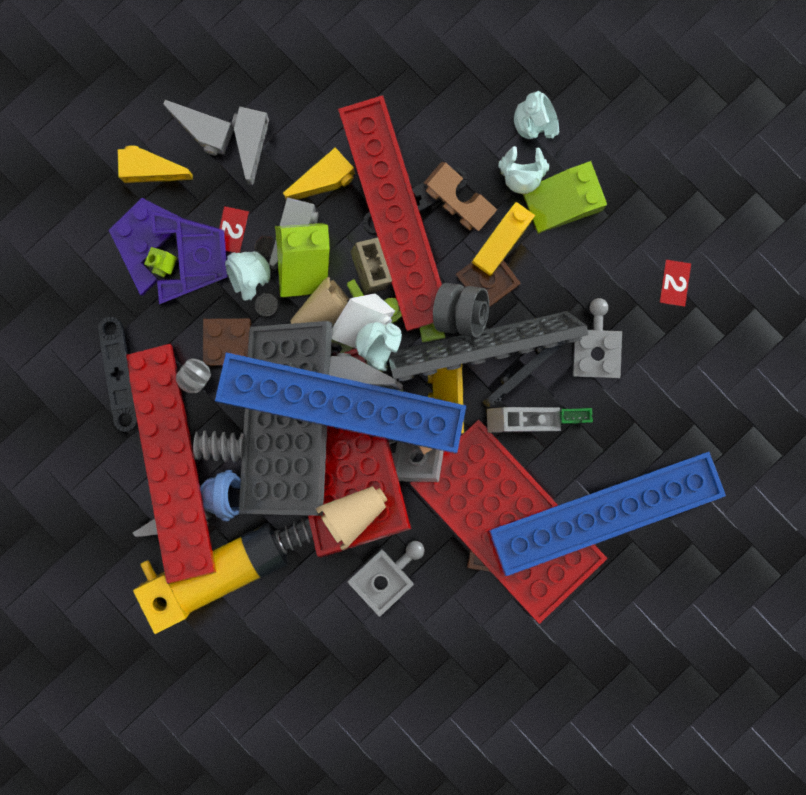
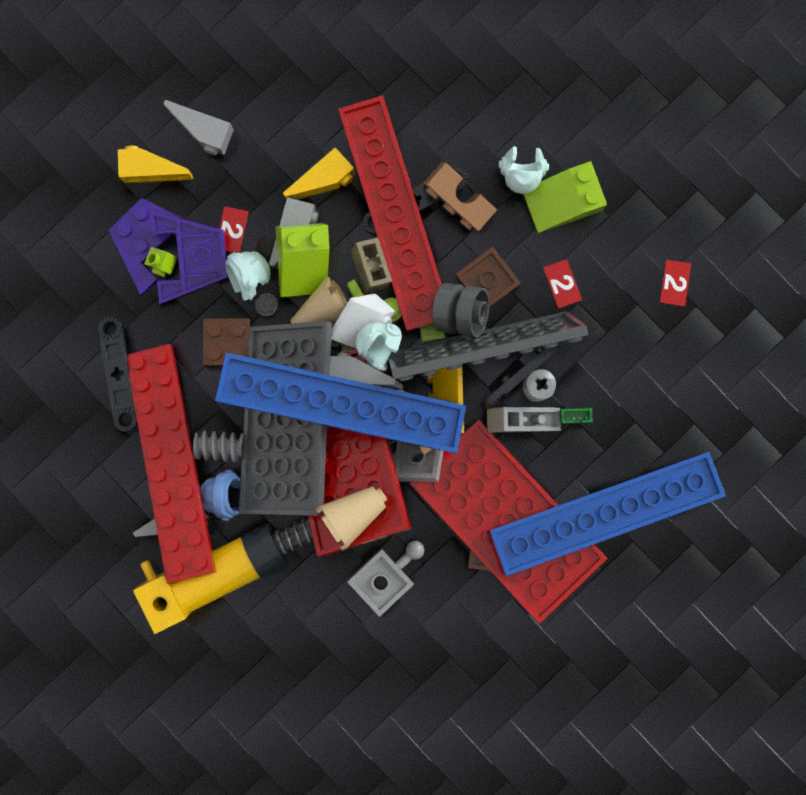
(193, 376): light grey piece -> none
(250, 132): light grey slope -> none
(503, 238): yellow slope -> none
(536, 116): light aqua helmet -> none
(547, 388): none -> light grey piece
(562, 283): none -> red sticker
(608, 341): light grey plate -> none

